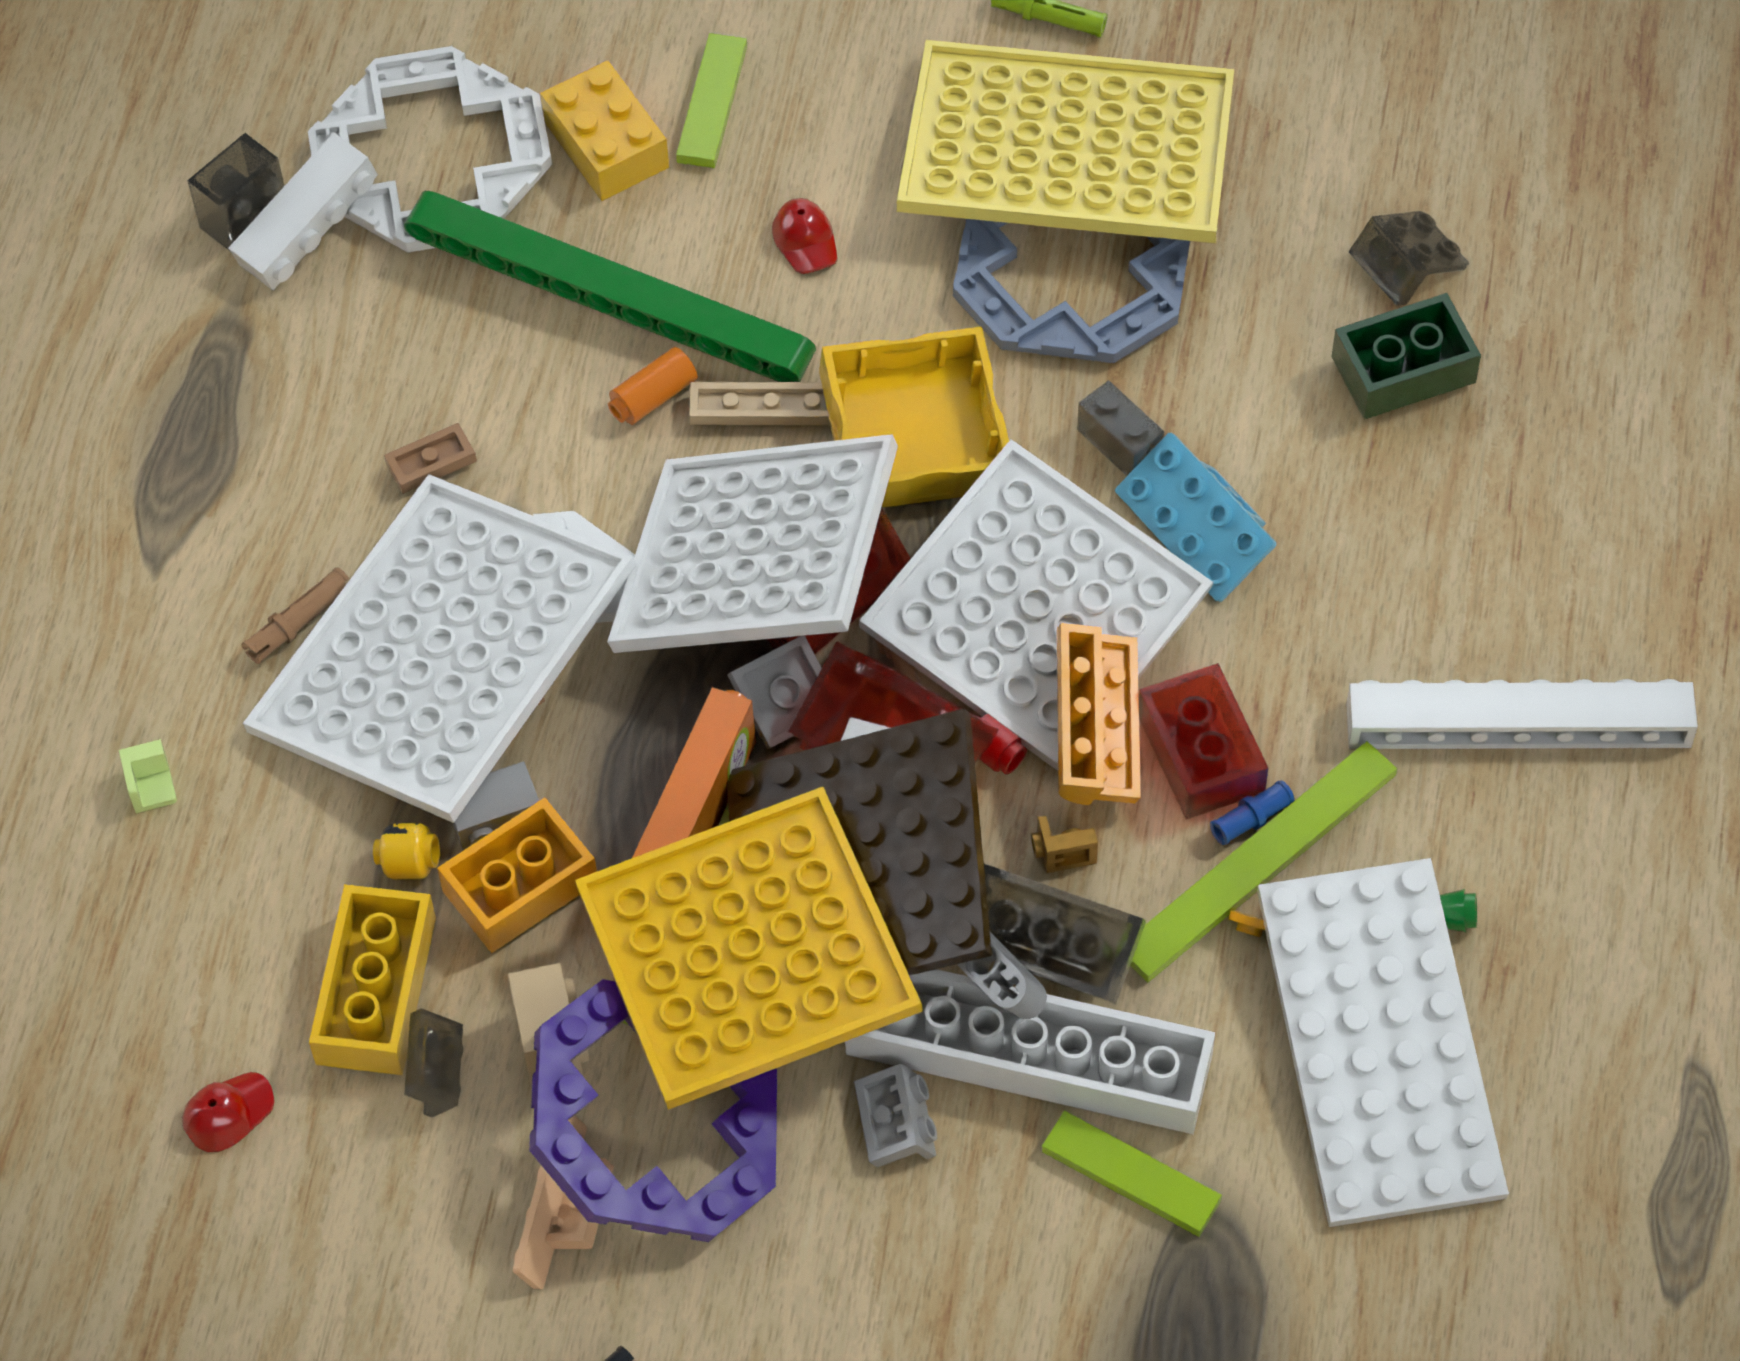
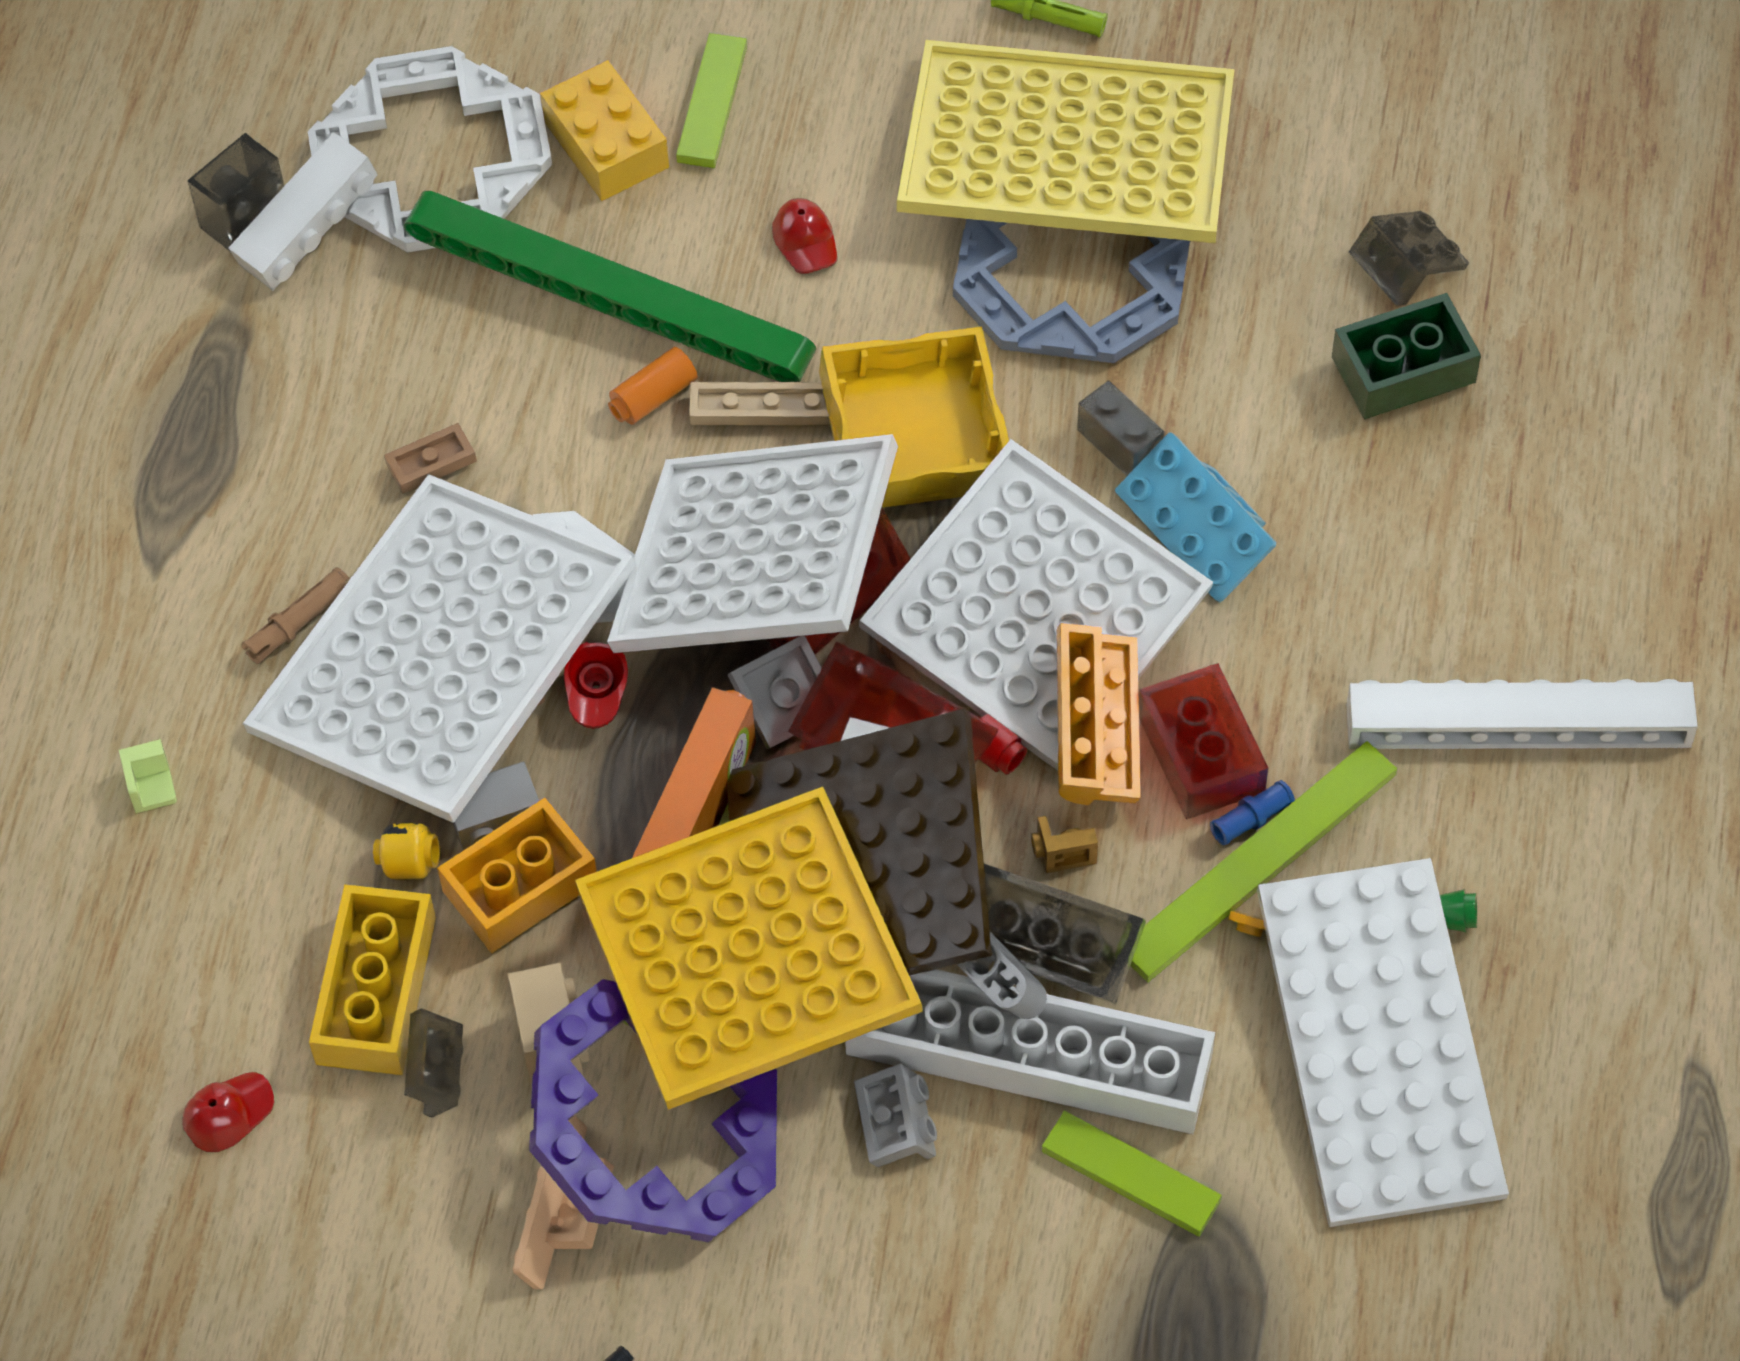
(592, 666): none -> red cap

